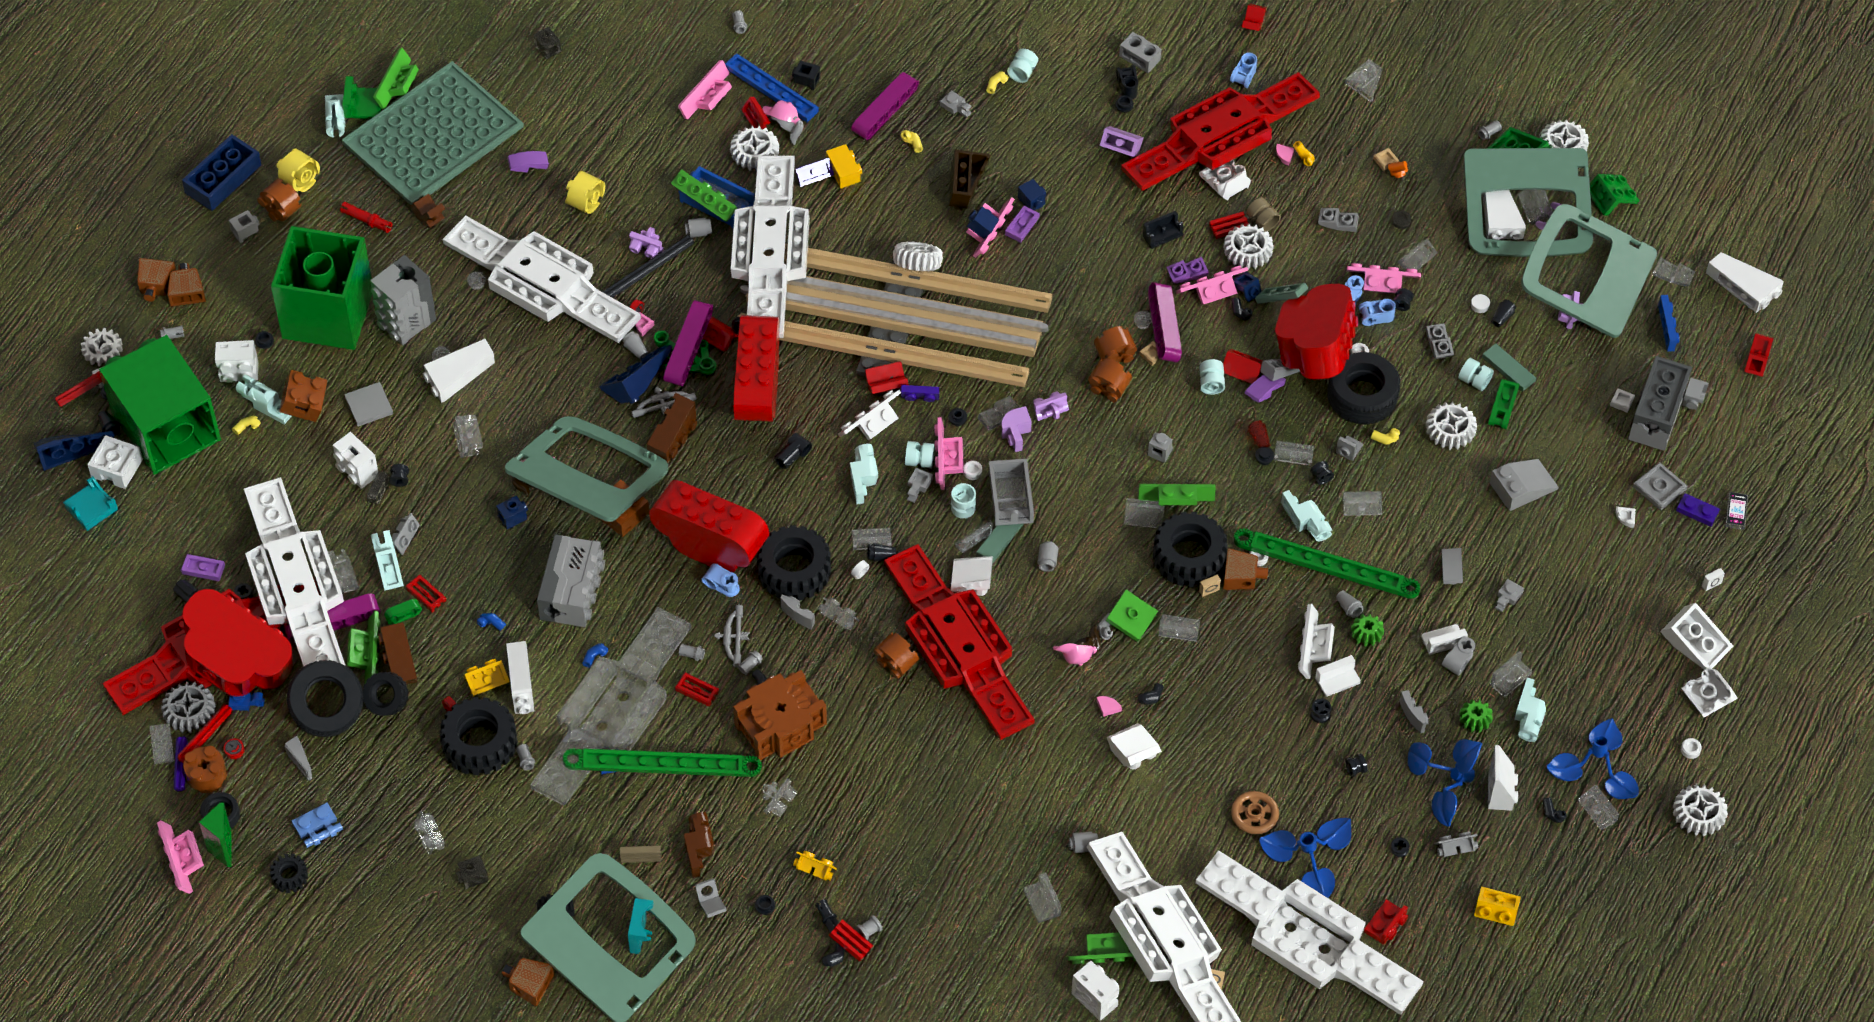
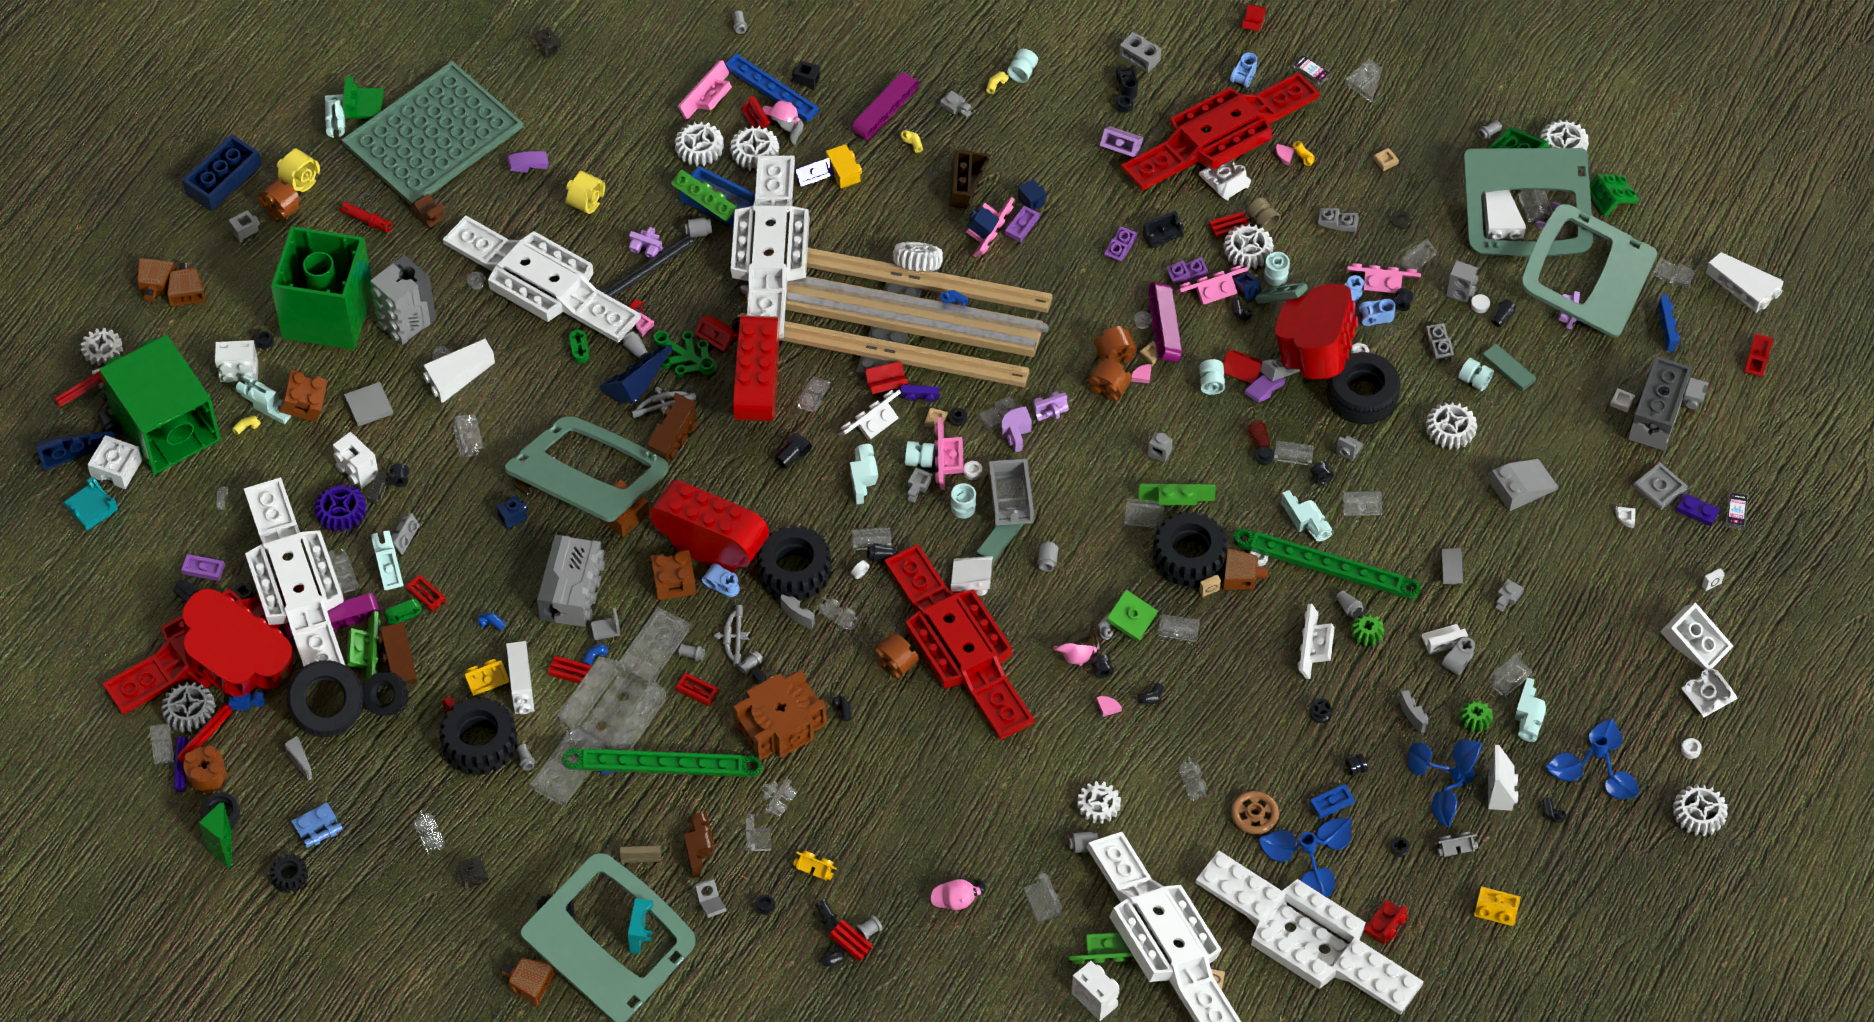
(174, 332): light grey pin -> none
(182, 854): bright pink bracket -> none
(221, 493): none -> clear tile
(234, 748): tile -> none
(339, 512): none -> dark purple gear
(396, 79): bright green bracket -> none
(571, 667): none -> red tile
(579, 346): none -> green beam
(606, 628): none -> light grey bracket
(673, 575): none -> dark orange piece
(688, 343): magenta beam -> none
(698, 140): none -> white gear
(757, 838): none -> clear panel
(812, 395): none -> clear slope
(844, 706): none -> black arm
(932, 417): none -> tan tile
(953, 296): none -> blue arm
(957, 893): none -> bright pink hair
(974, 537): clear slope -> none
(1099, 801): none -> white gear
(1102, 666): none -> black wheel
(1120, 244): none -> medium lavender slope
(1133, 746): white slope -> none
(1142, 374): none -> bright pink tile
(1197, 785): none -> clear hinge
(1276, 268): none -> light aqua wheel
(1311, 70): none -> tile
(1332, 801): none -> blue plate
(1337, 676): white panel -> none
(1387, 438): light yellow arm -> none
(1398, 169): orange plate -> none
(1462, 282): none -> light grey brick
(1504, 403): green plate -> none
(1599, 807): clear slope -> none

